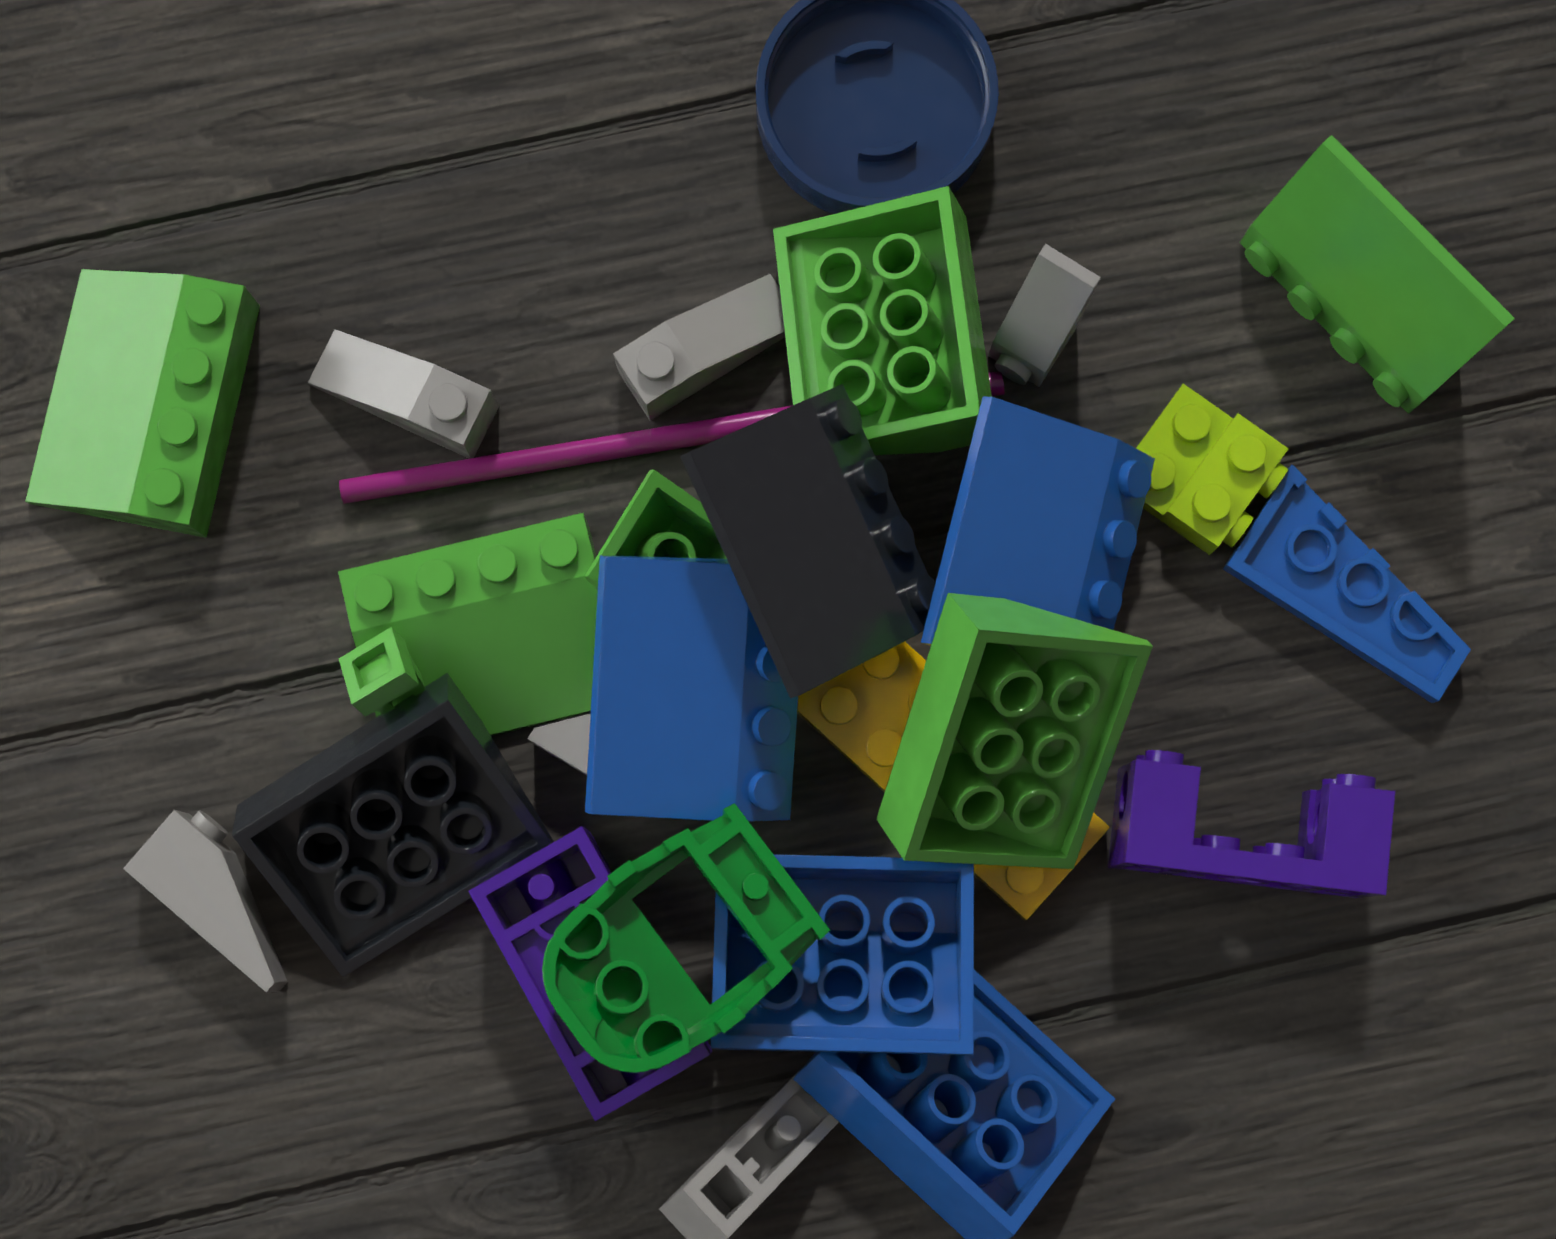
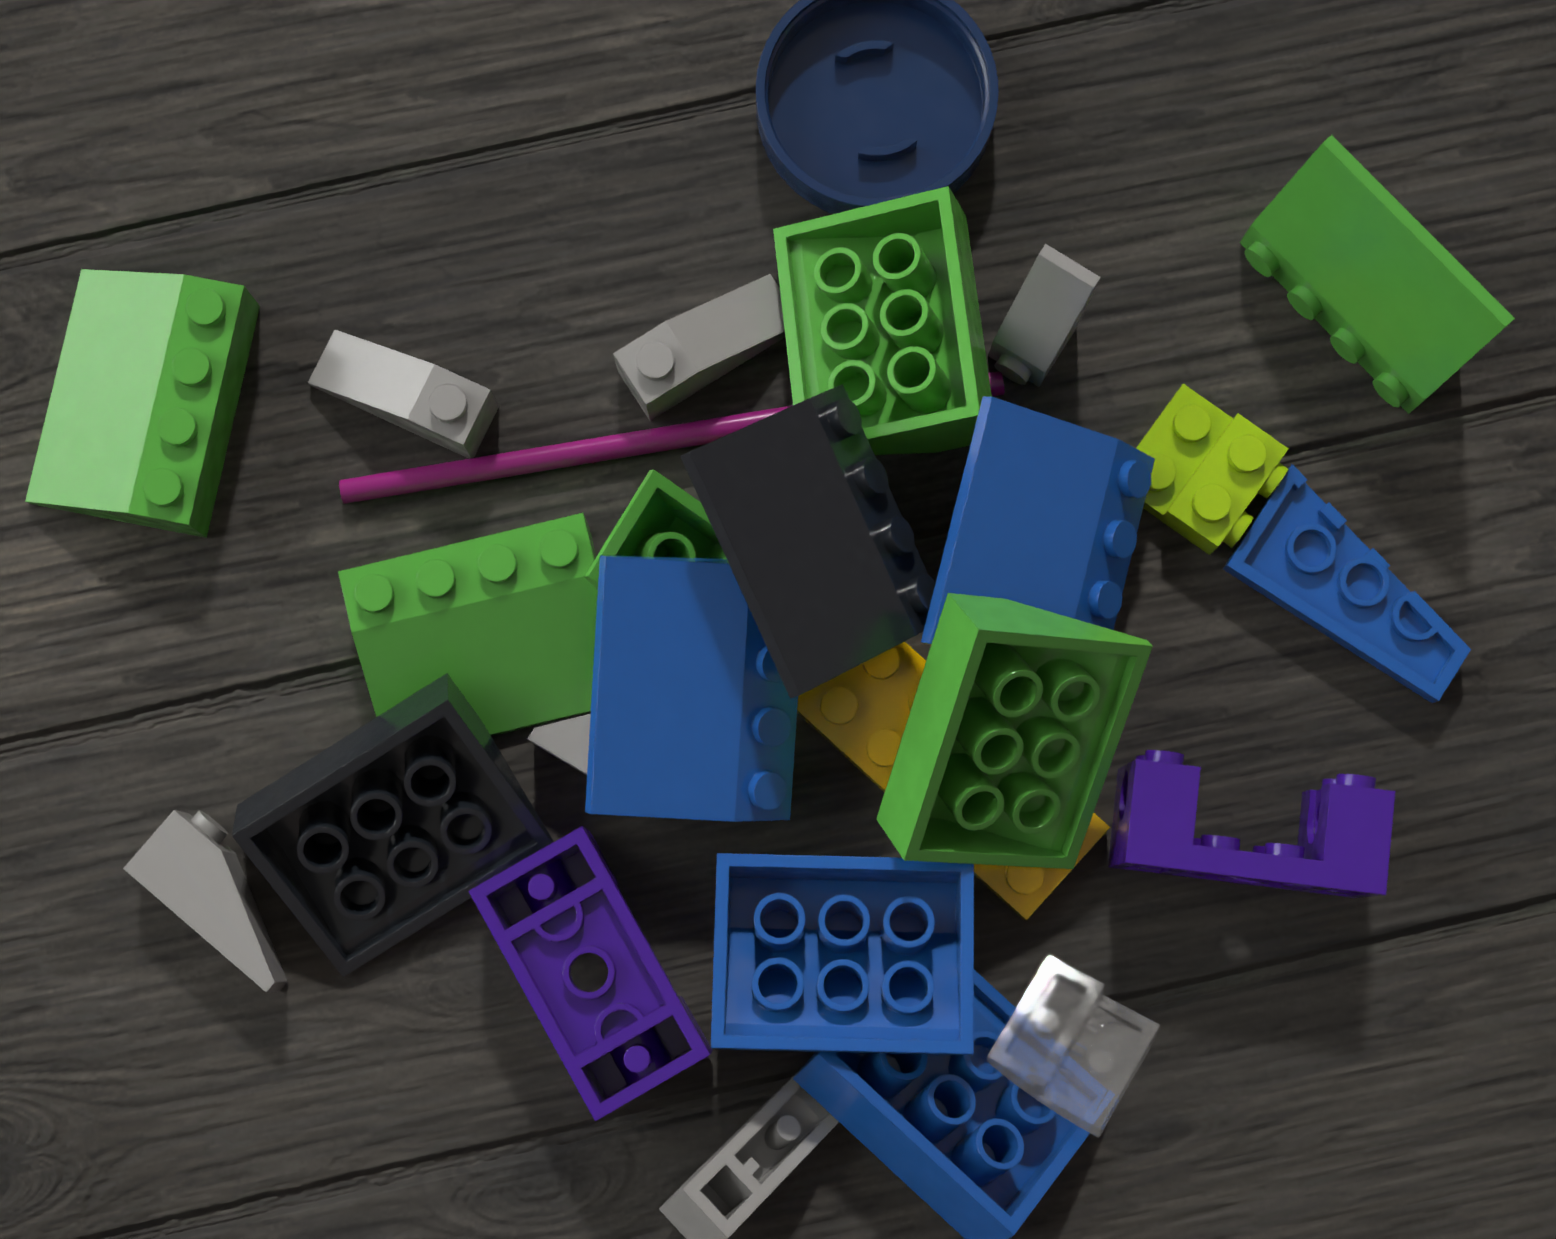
(380, 673): bright green tile -> none
(623, 984): green slope -> none
(1073, 1046): none -> clear slope

